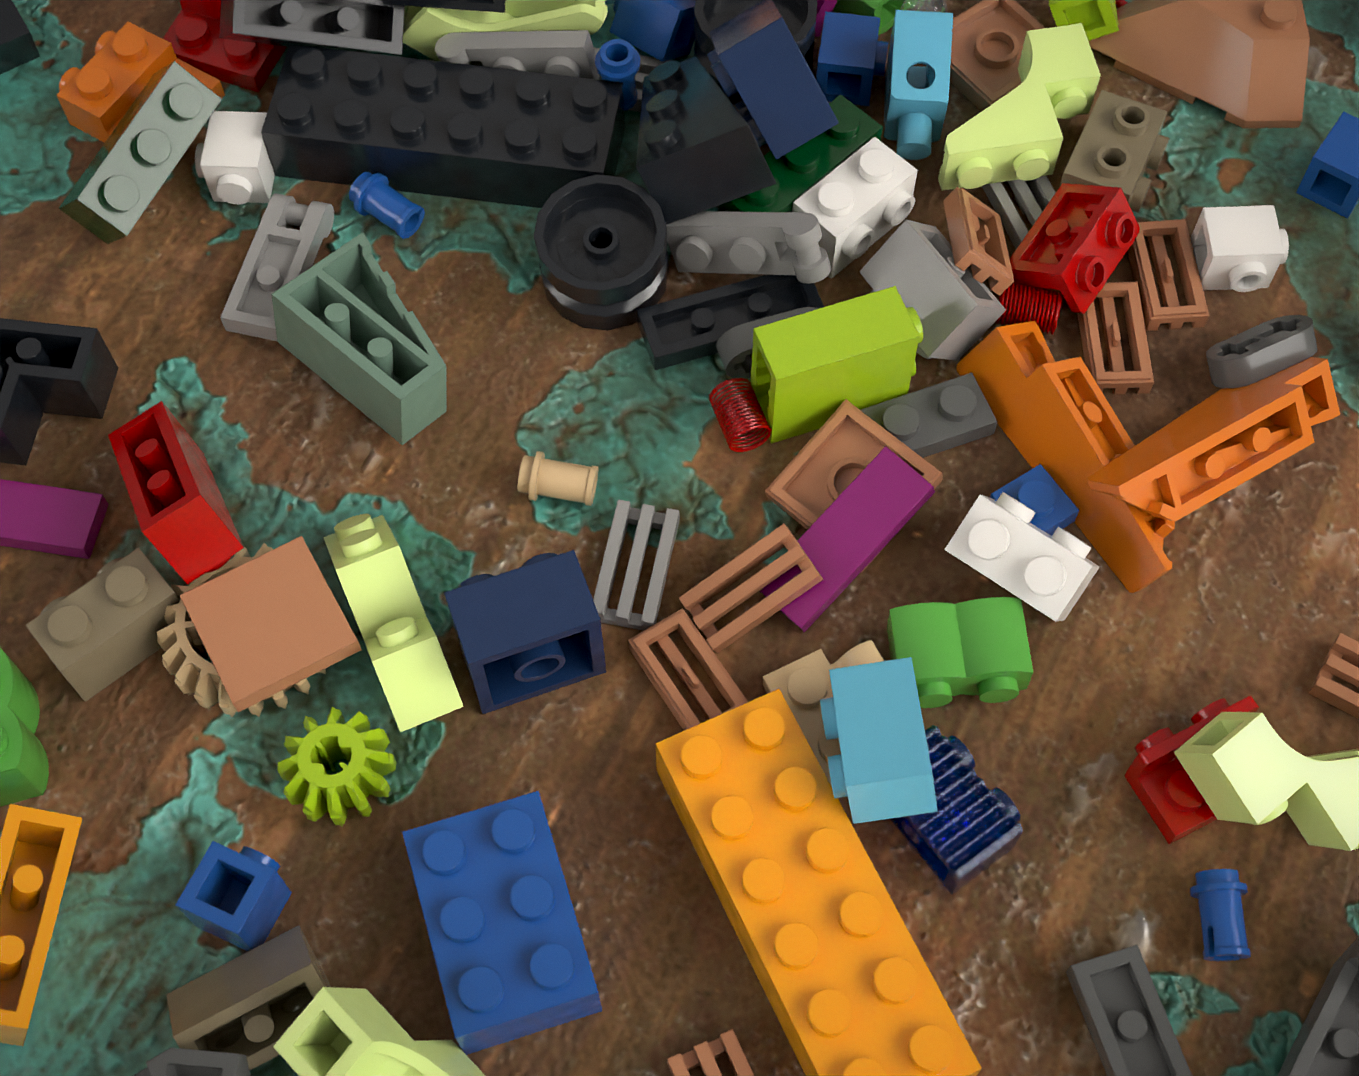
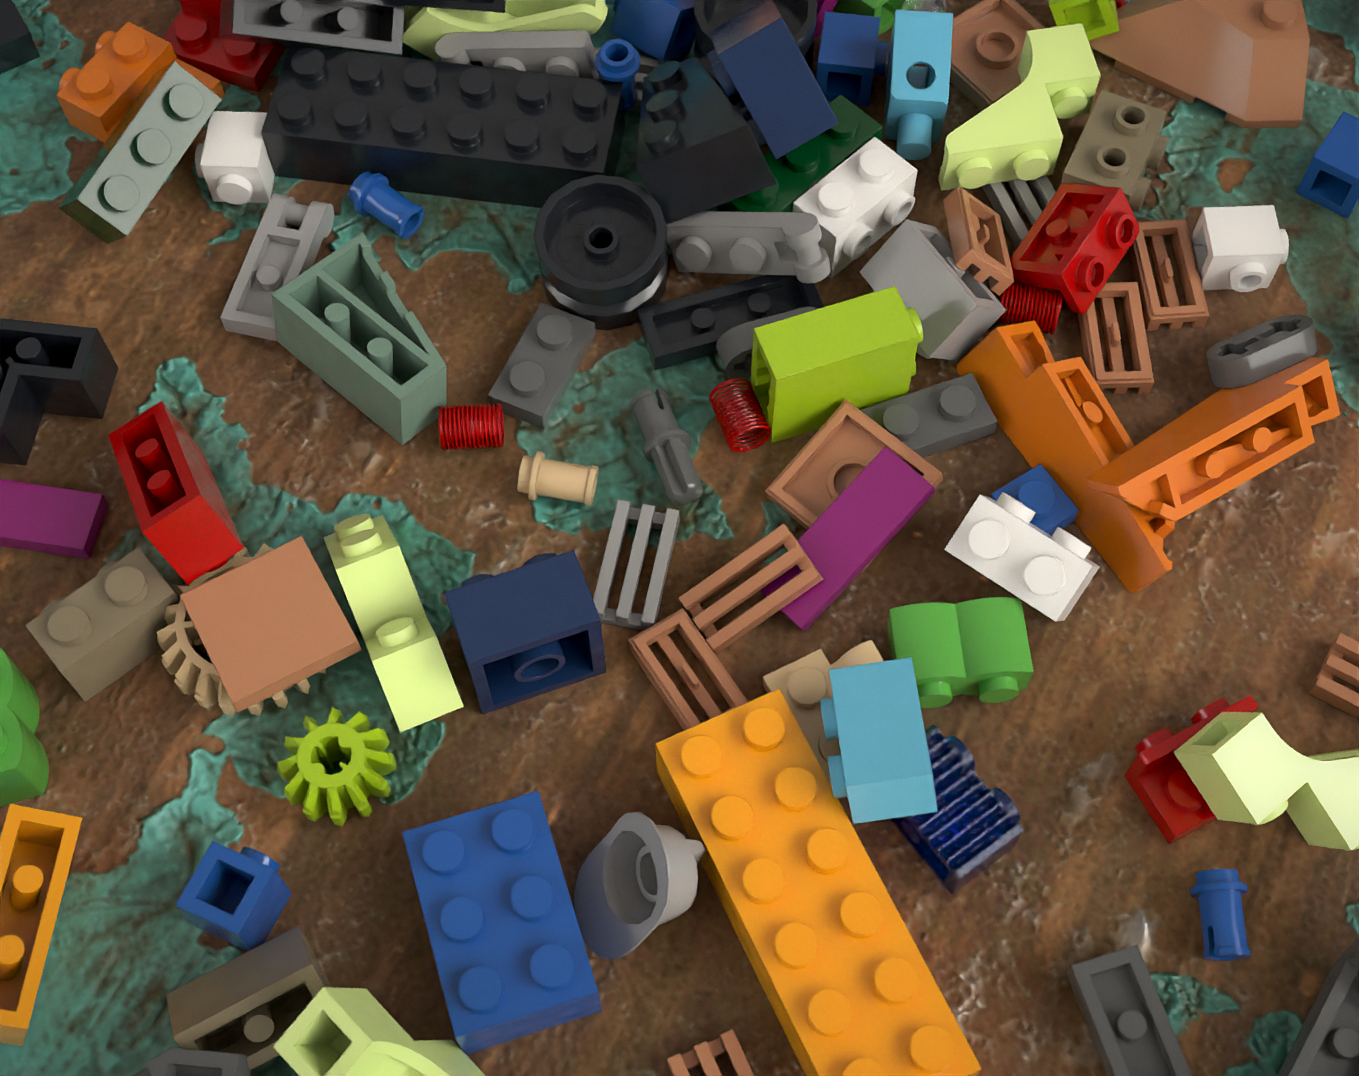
(470, 422): none -> red piece
(542, 365): none -> dark grey plate
(634, 884): none -> light grey piece
(666, 446): none -> dark grey axle

